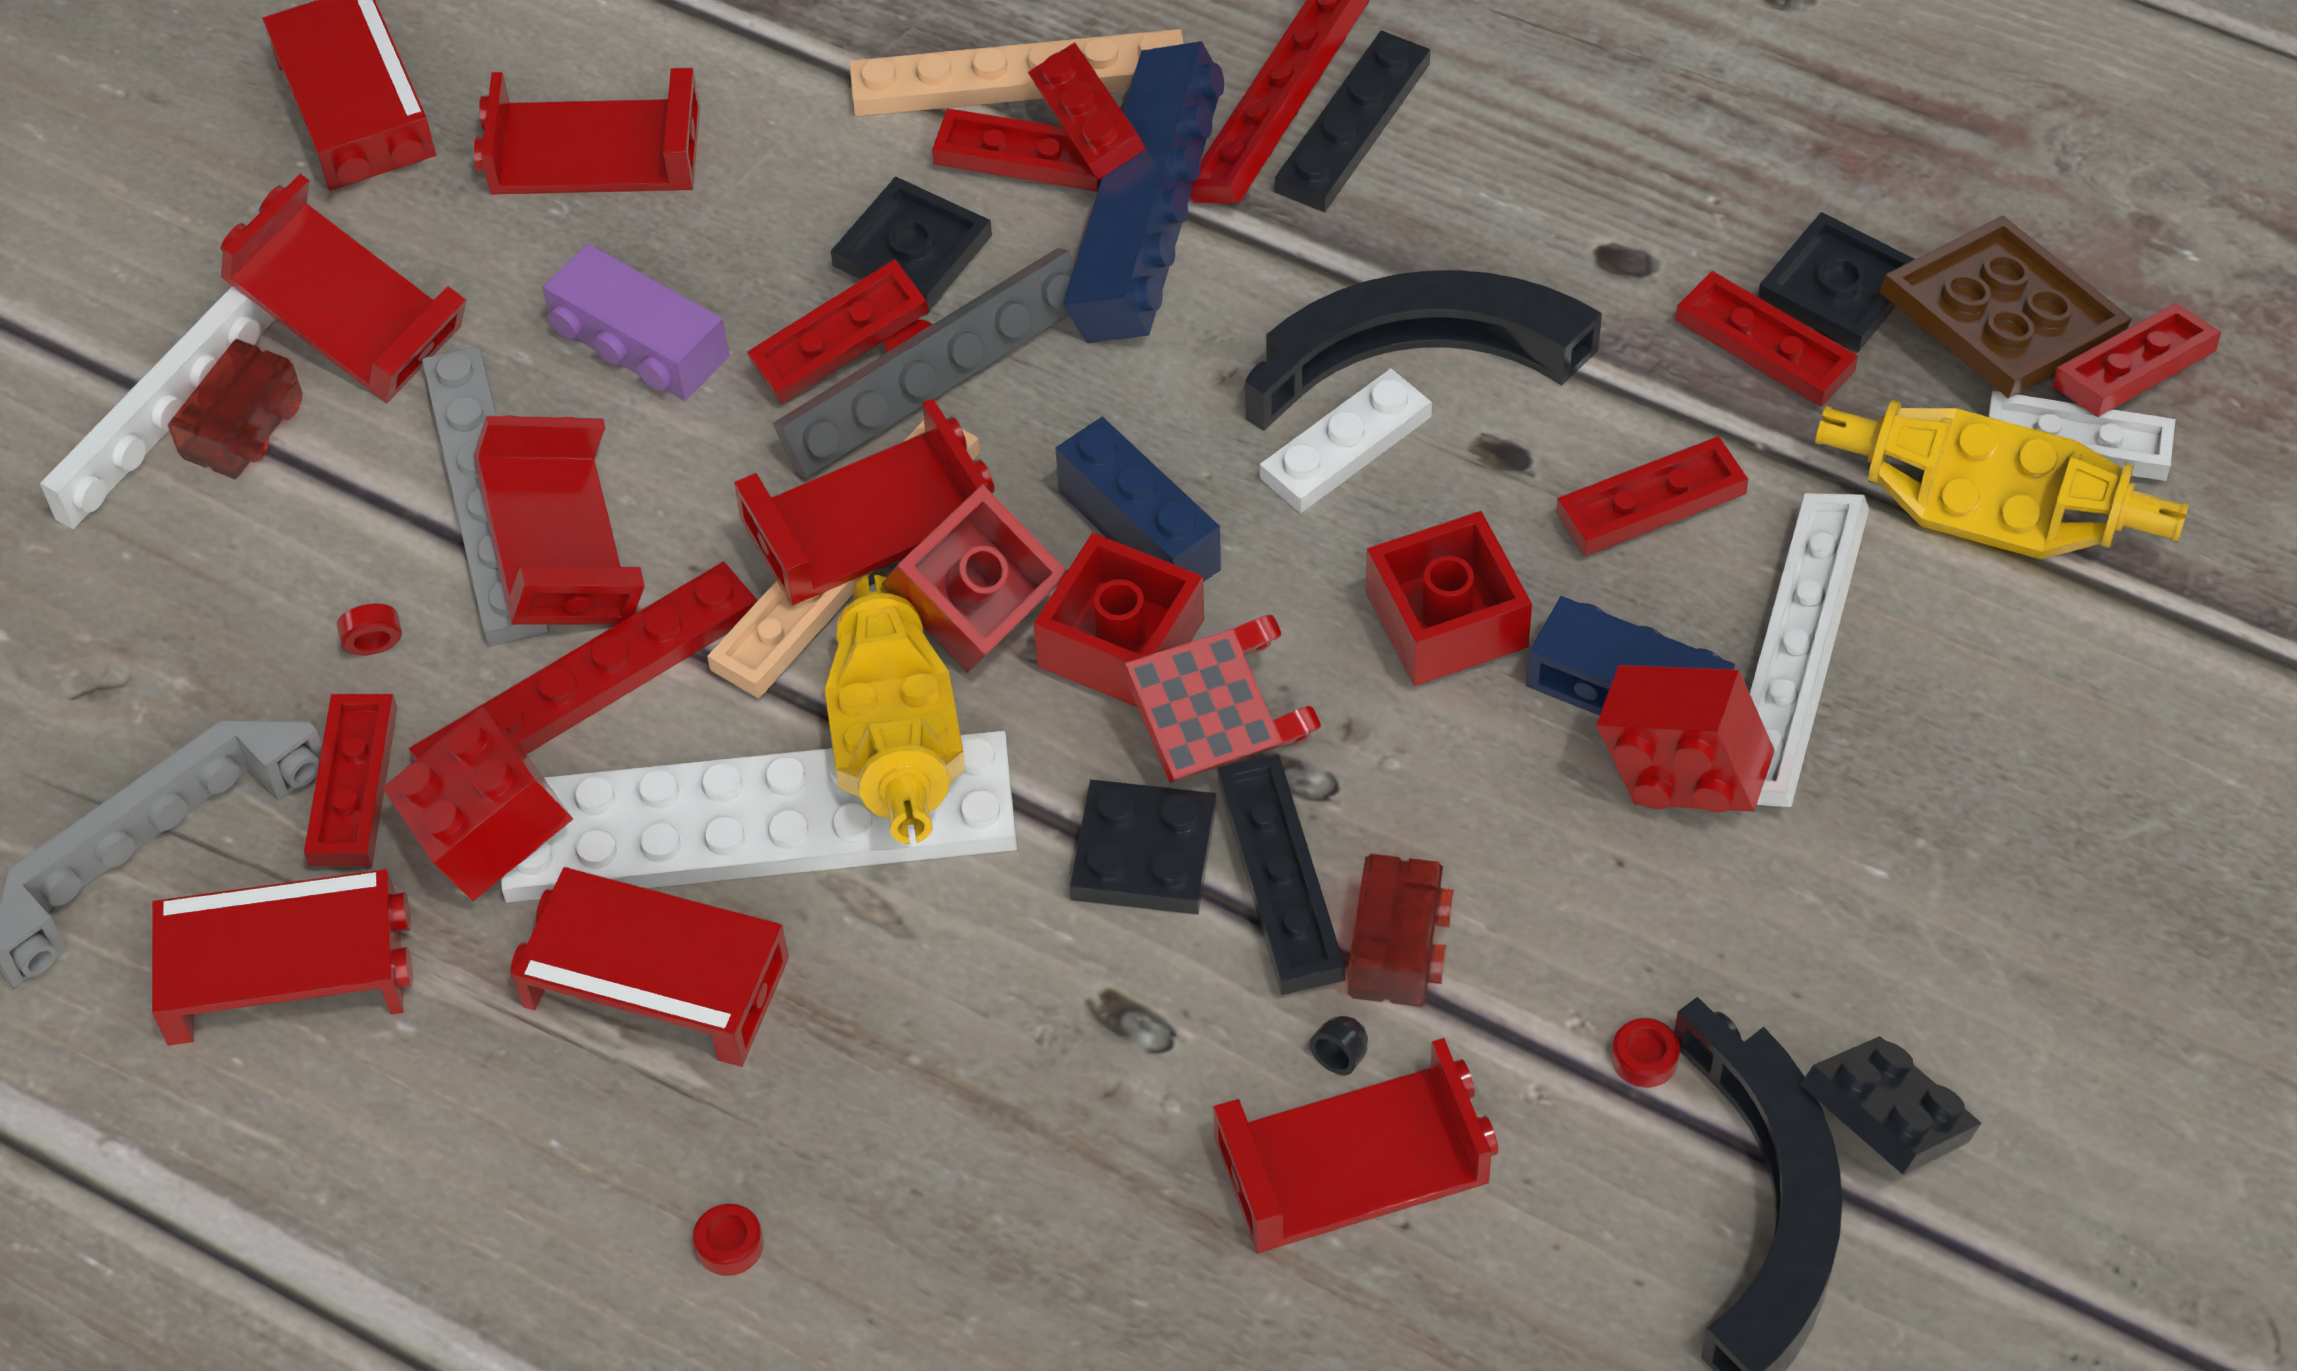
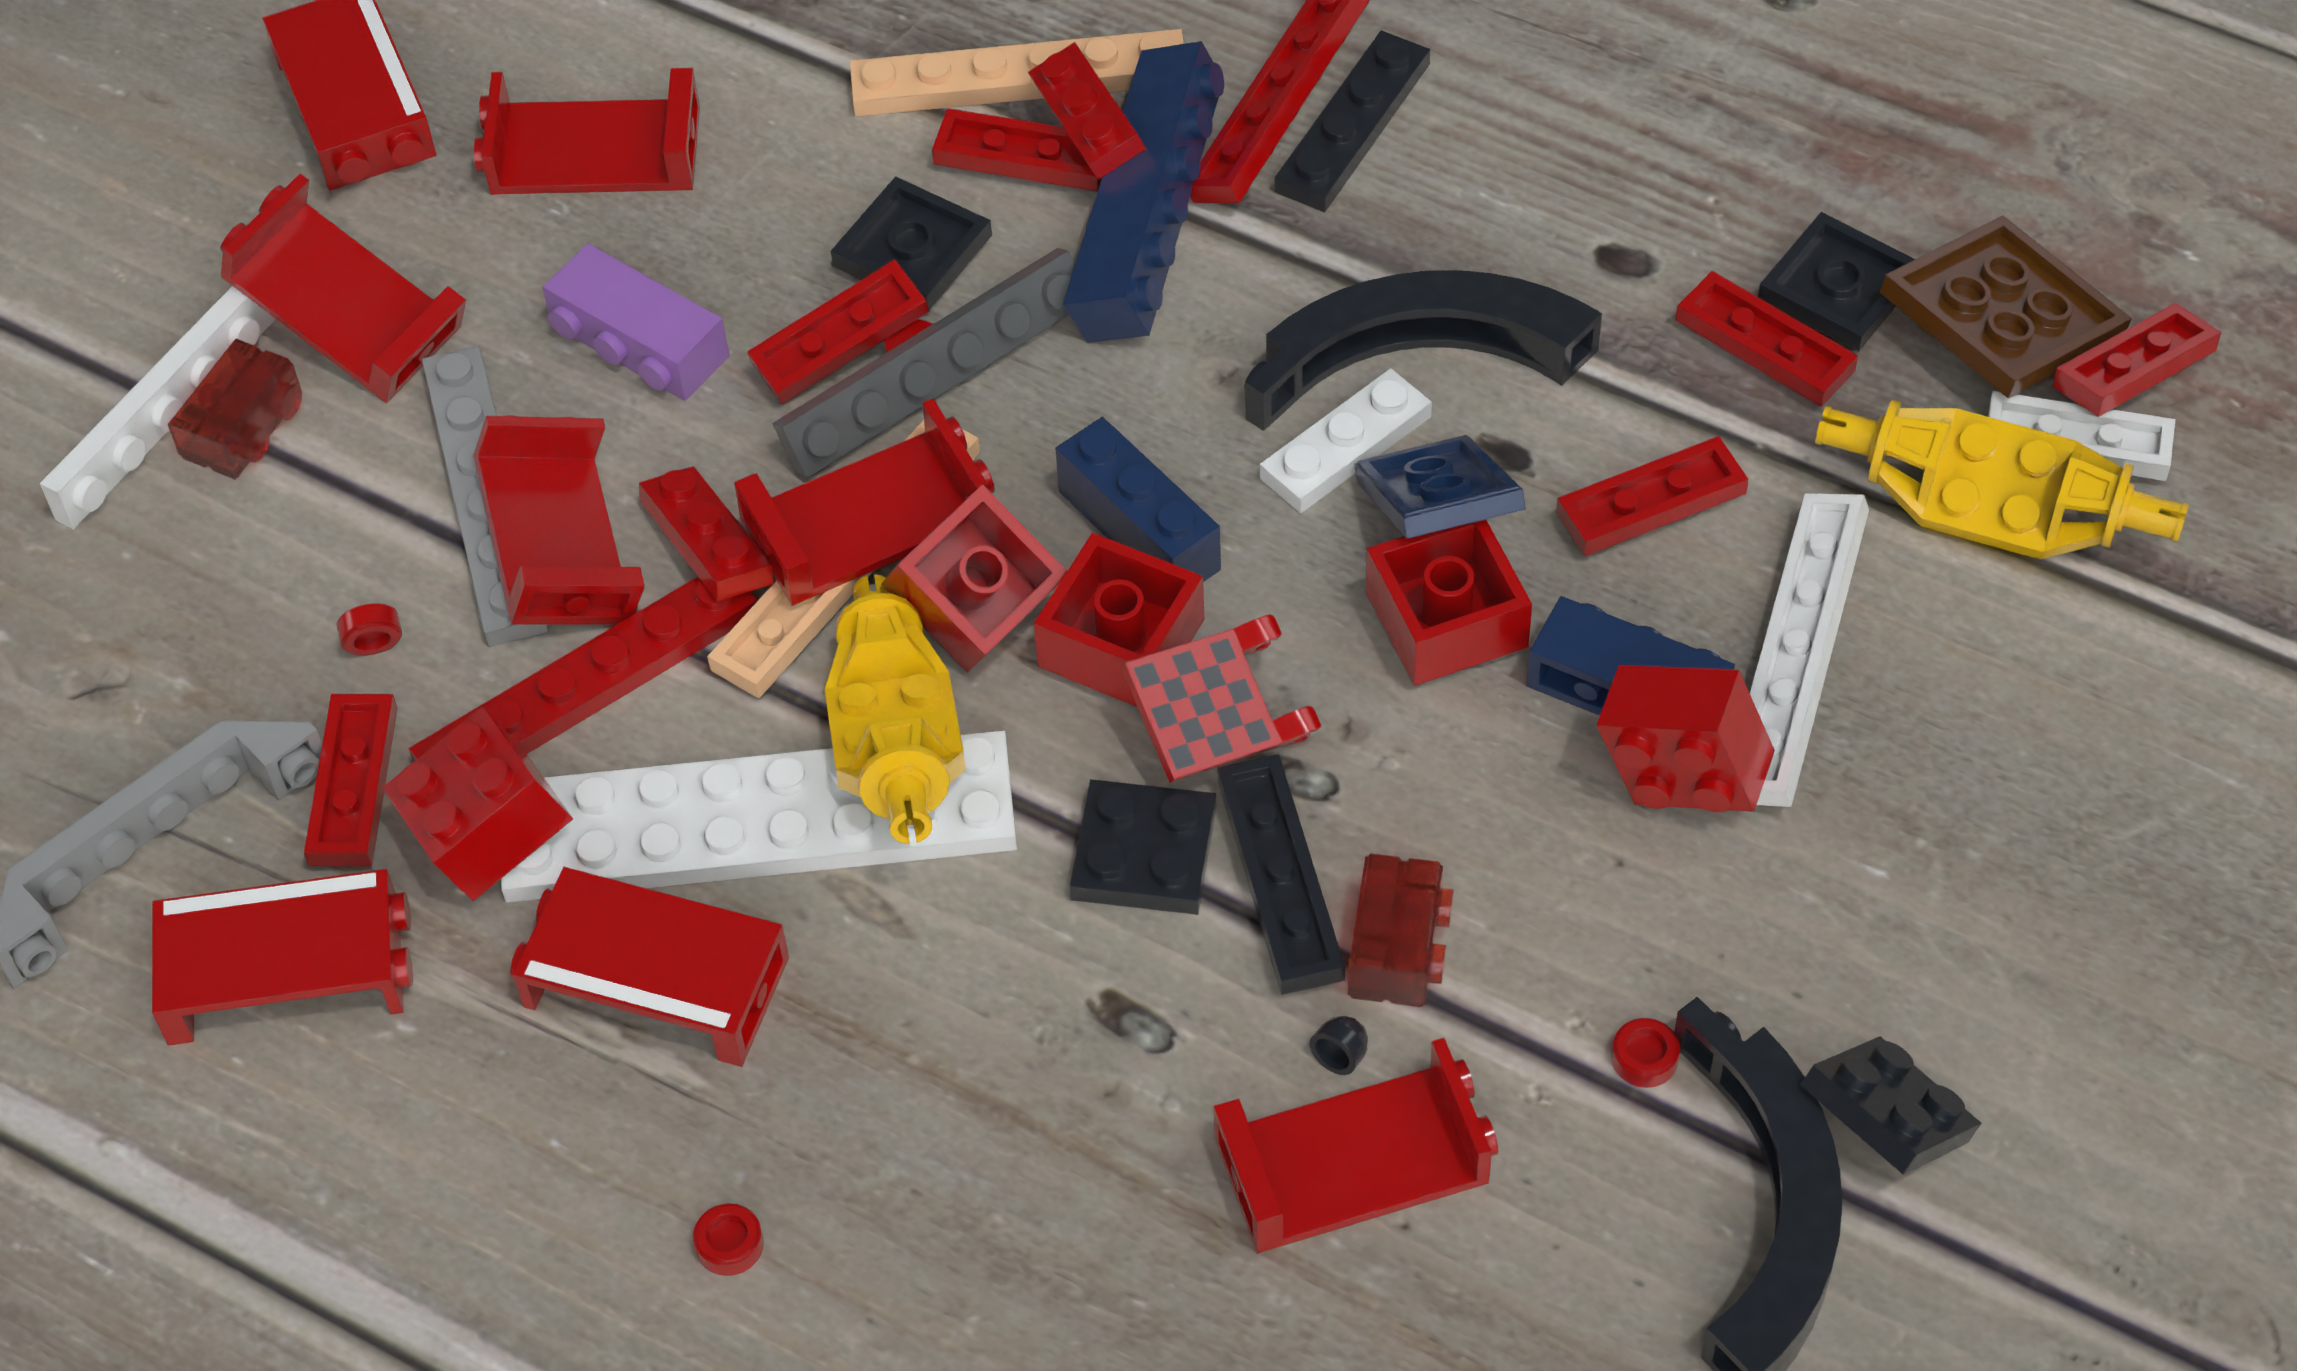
(706, 533): none -> red plate
(1439, 486): none -> dark blue tile

